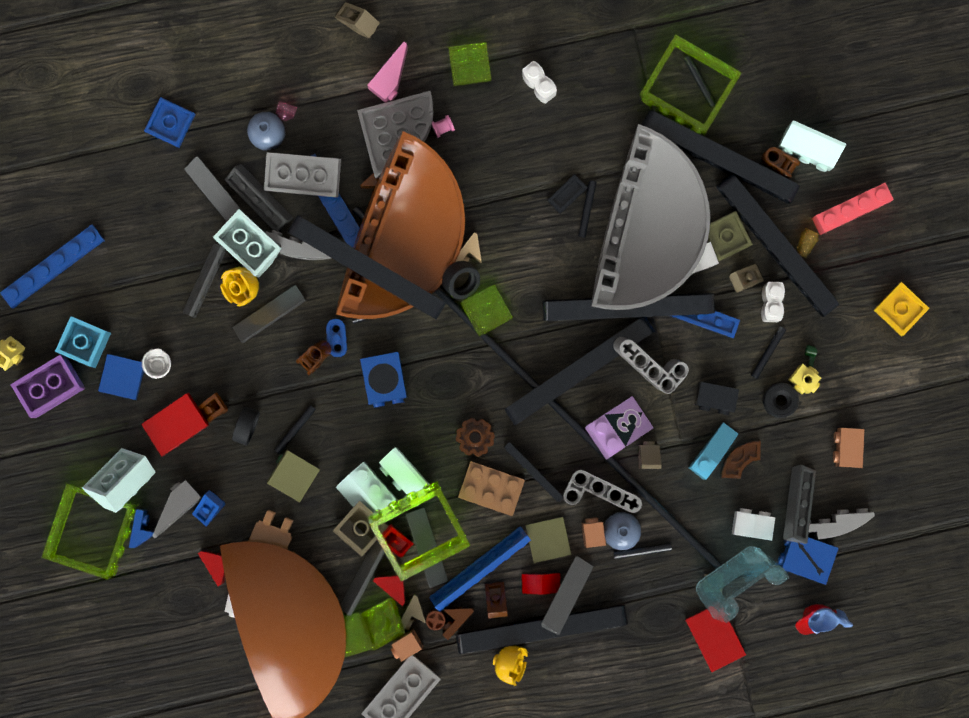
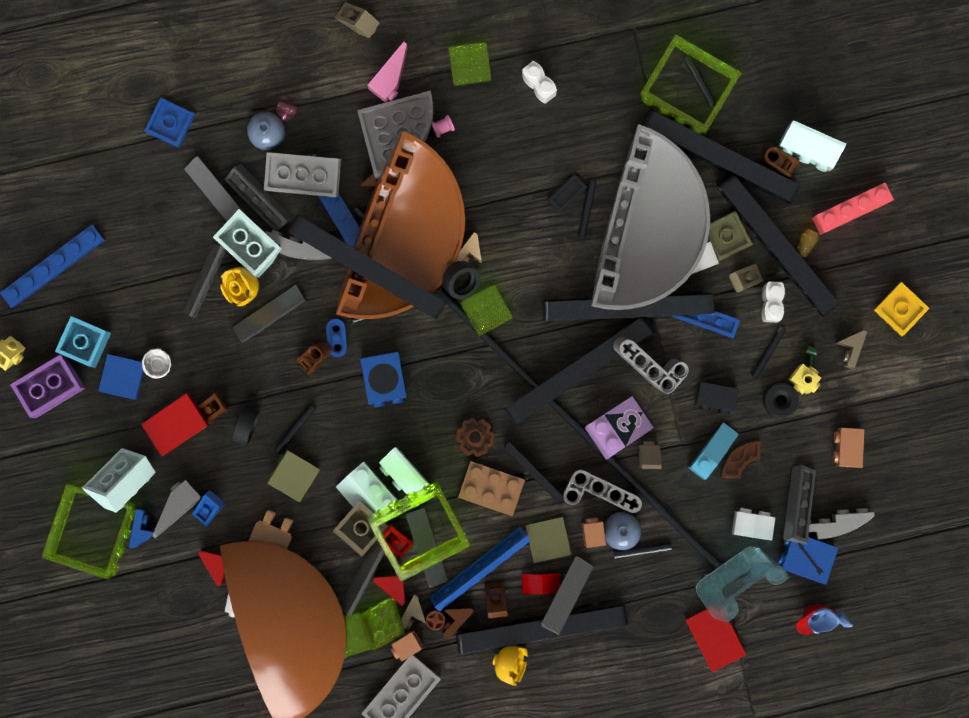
(855, 344): none -> dark tan slope

